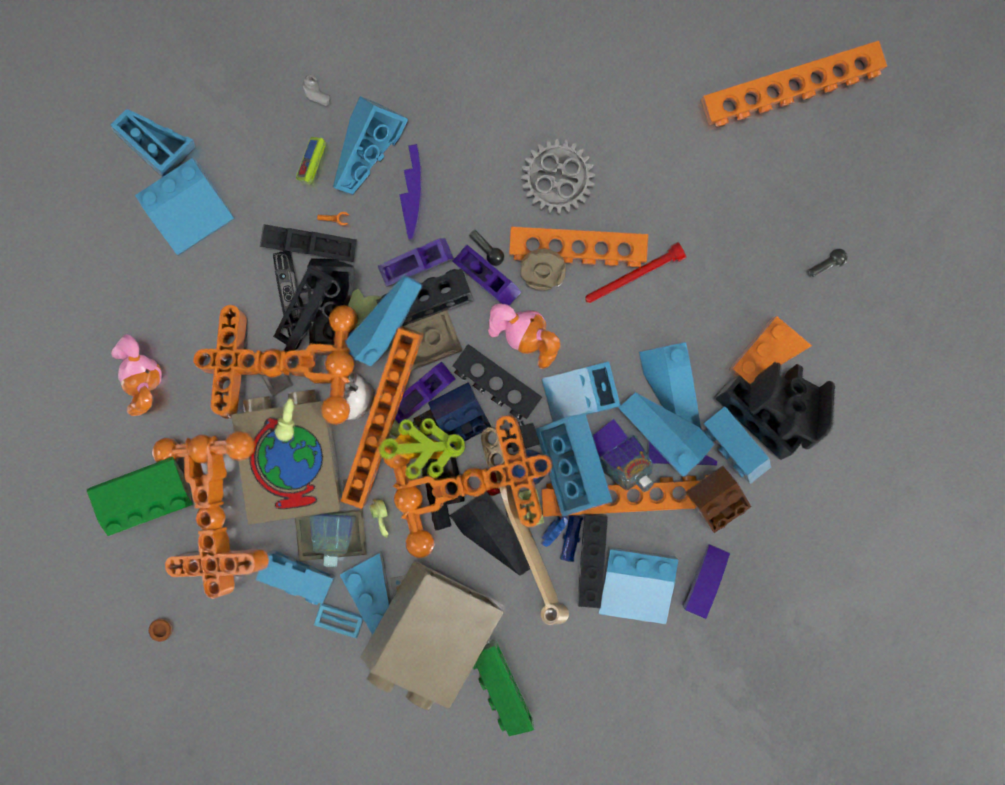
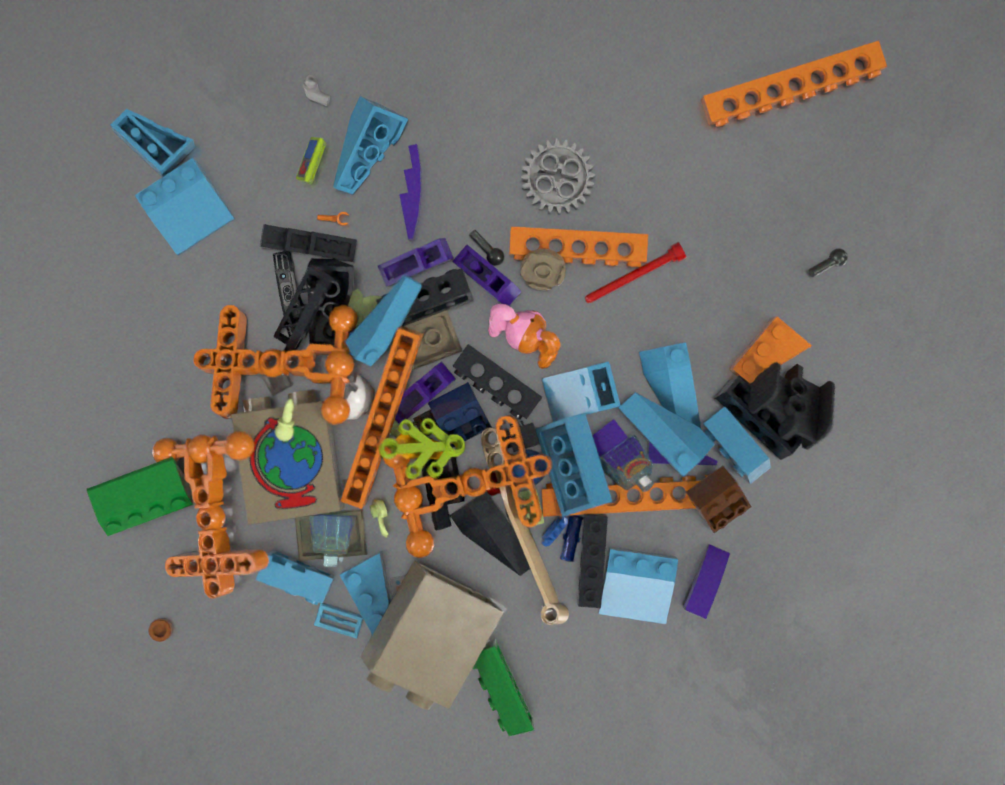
(133, 375): hair -> none

